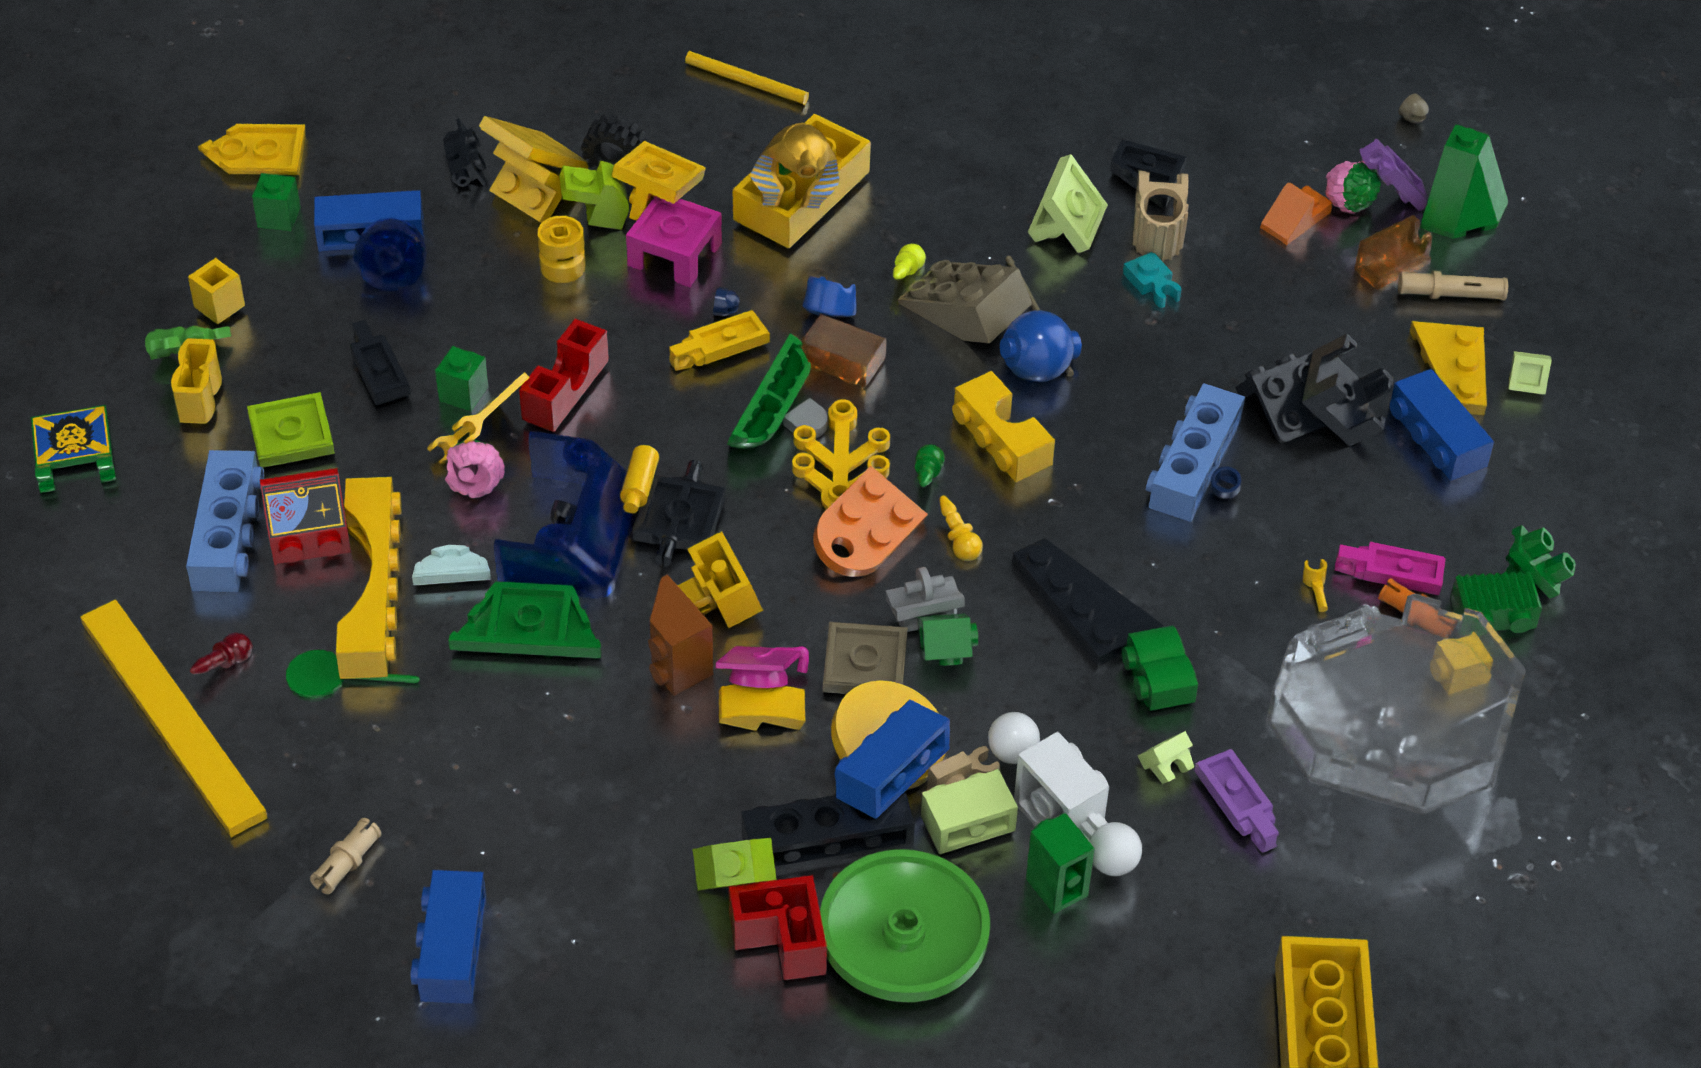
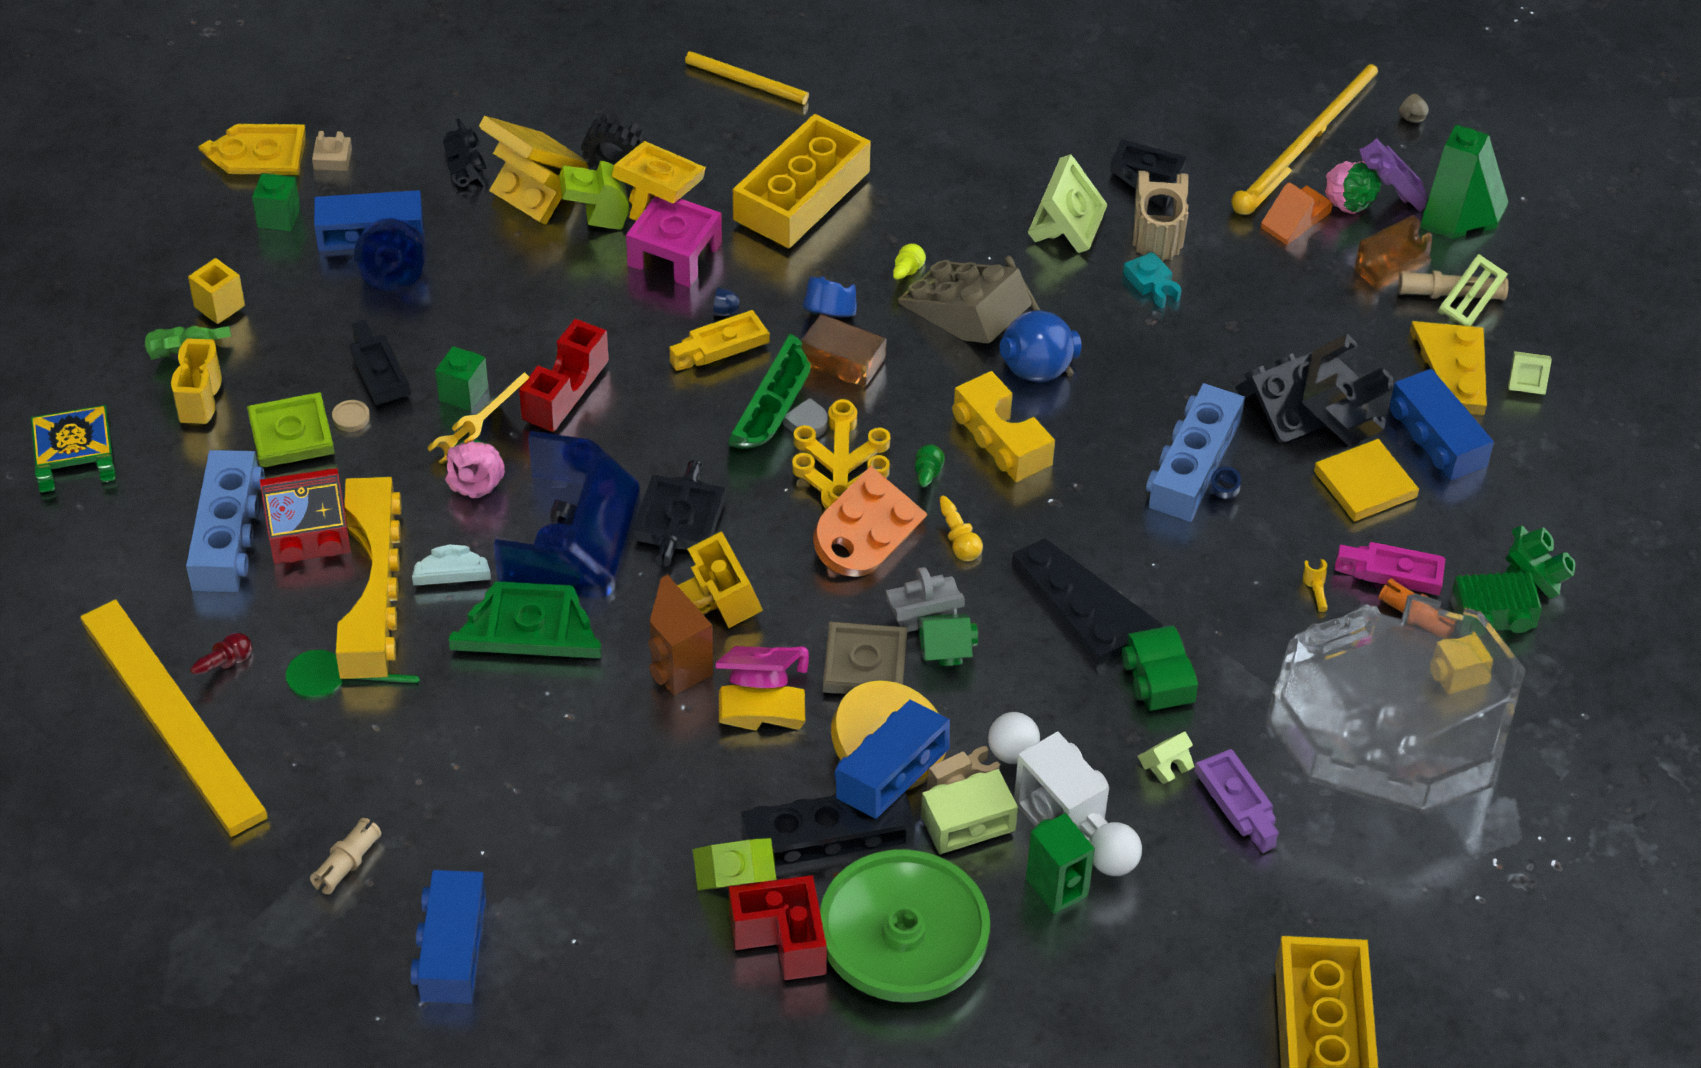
(332, 152): none -> tan tile
(350, 415): none -> tan piece
(561, 249): yellow wheel -> none
(639, 478): yellow cylinder -> none
(802, 151): pearl gold piece -> none
(1247, 201): none -> yellow bar
(1366, 480): none -> yellow tile
(1456, 315): none -> yellowish green tile

